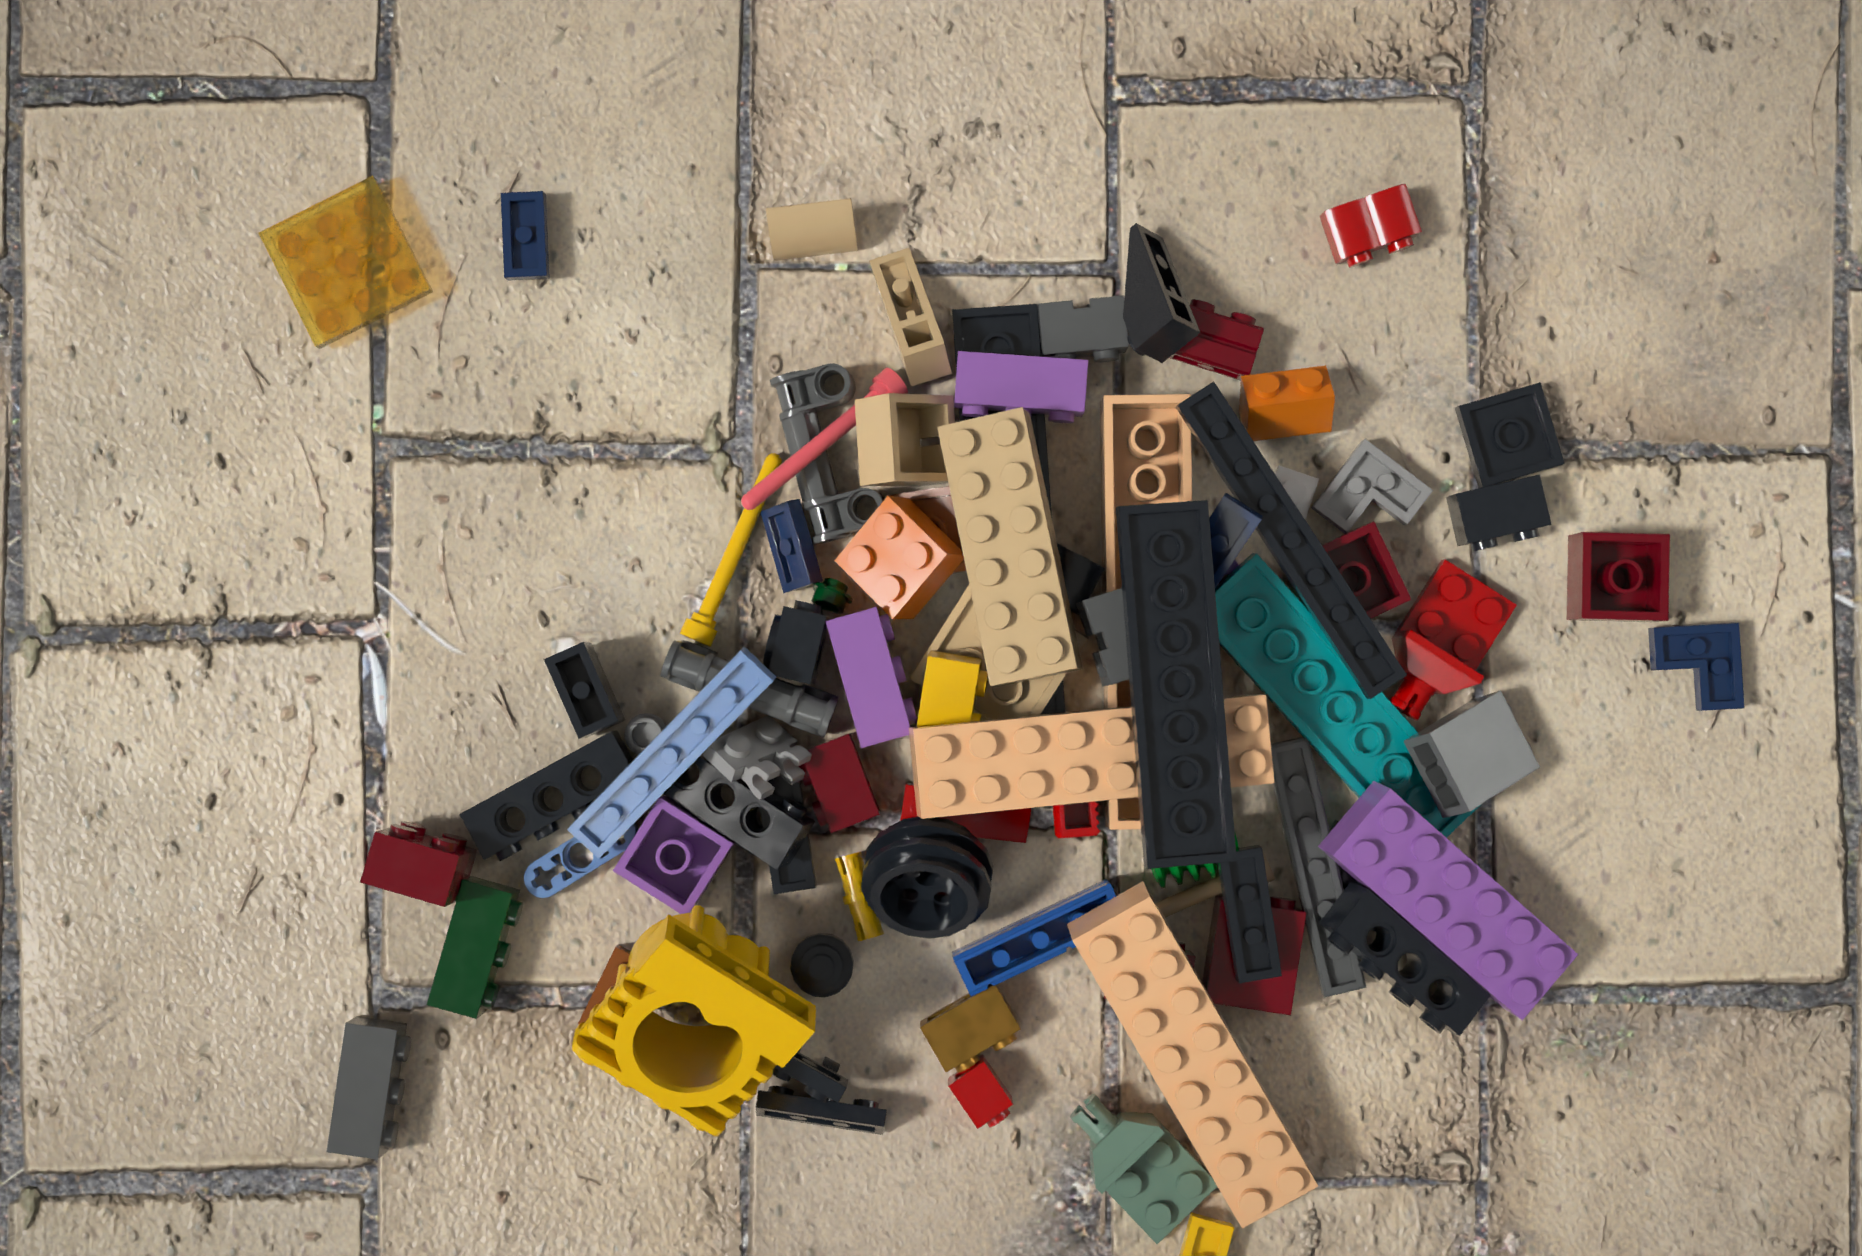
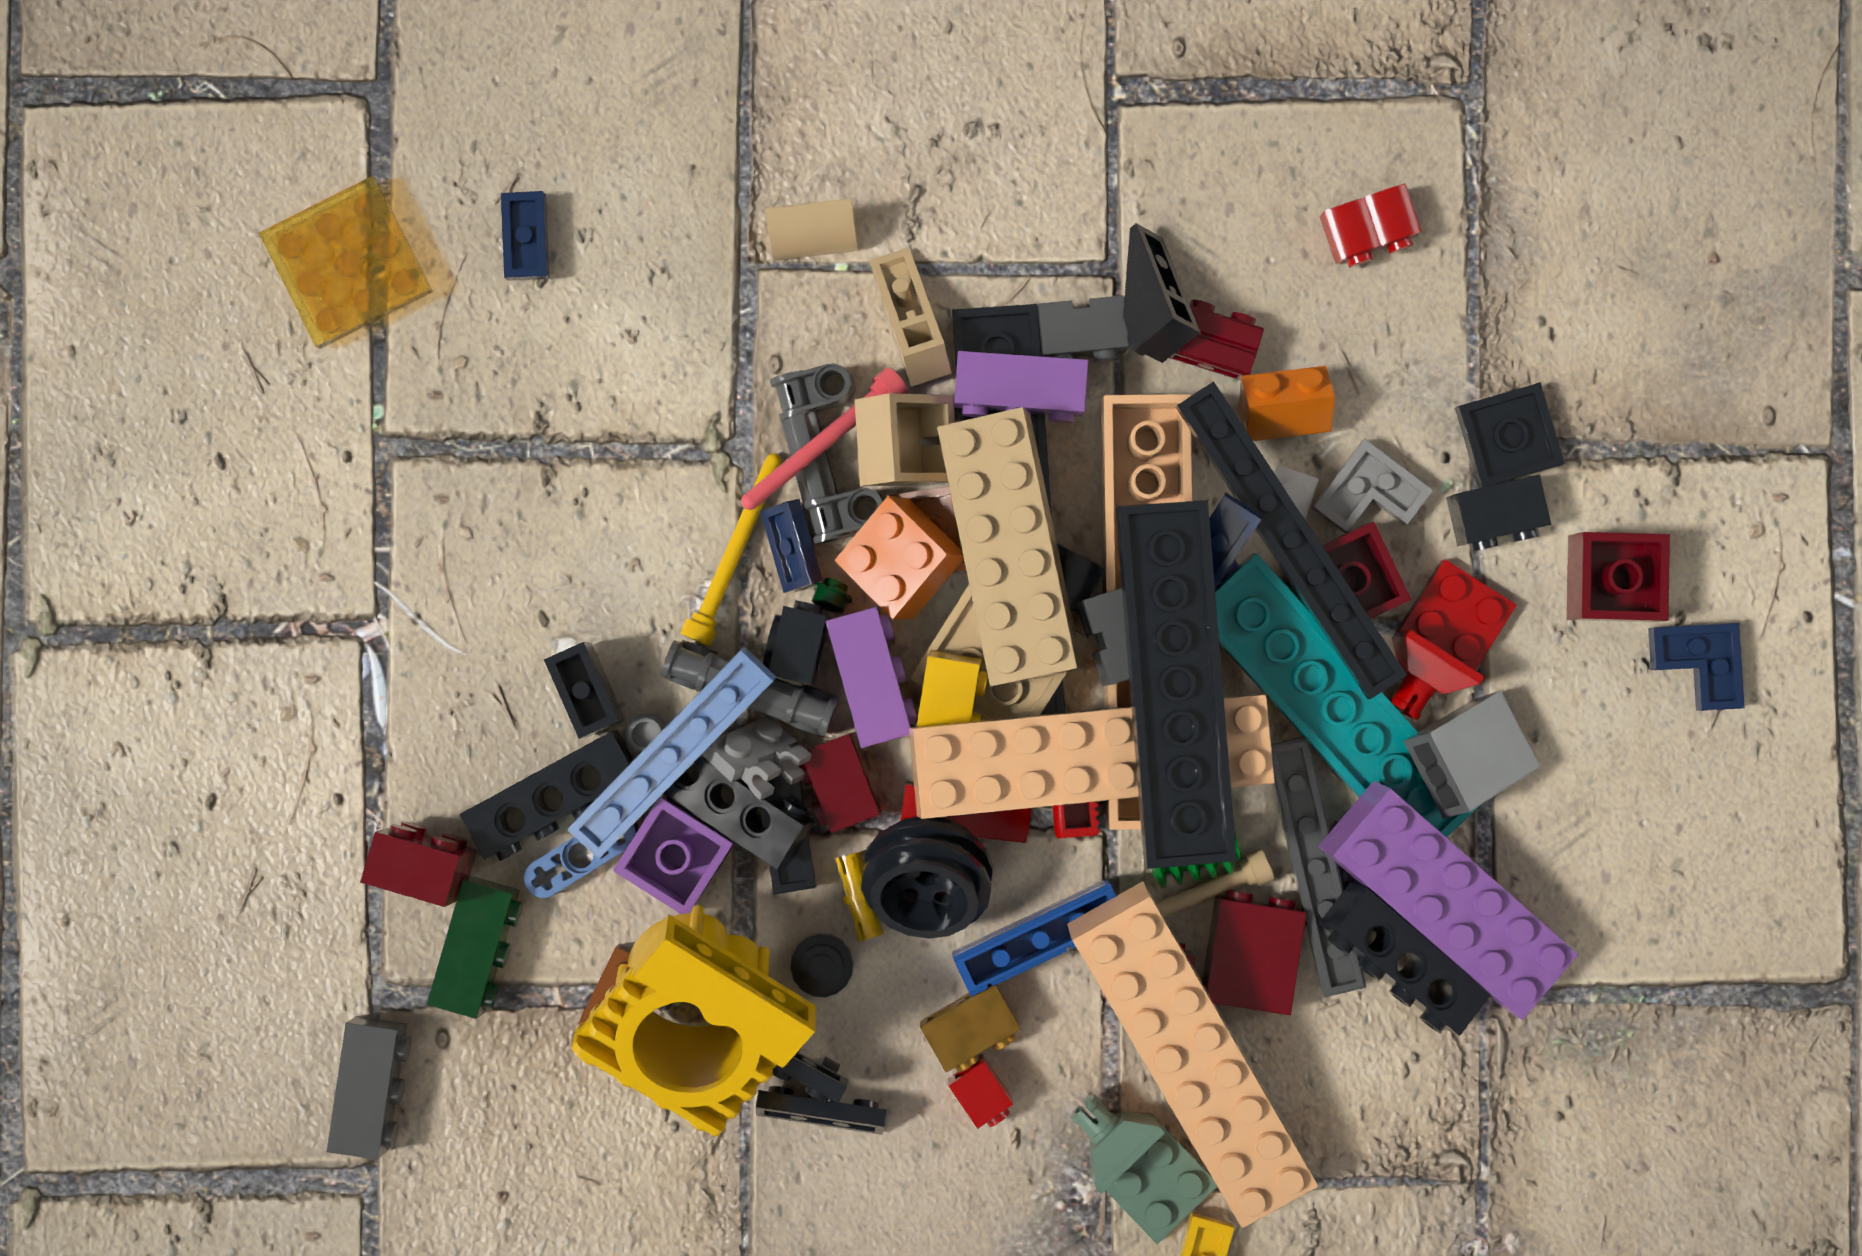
(1249, 916): black plate -> none

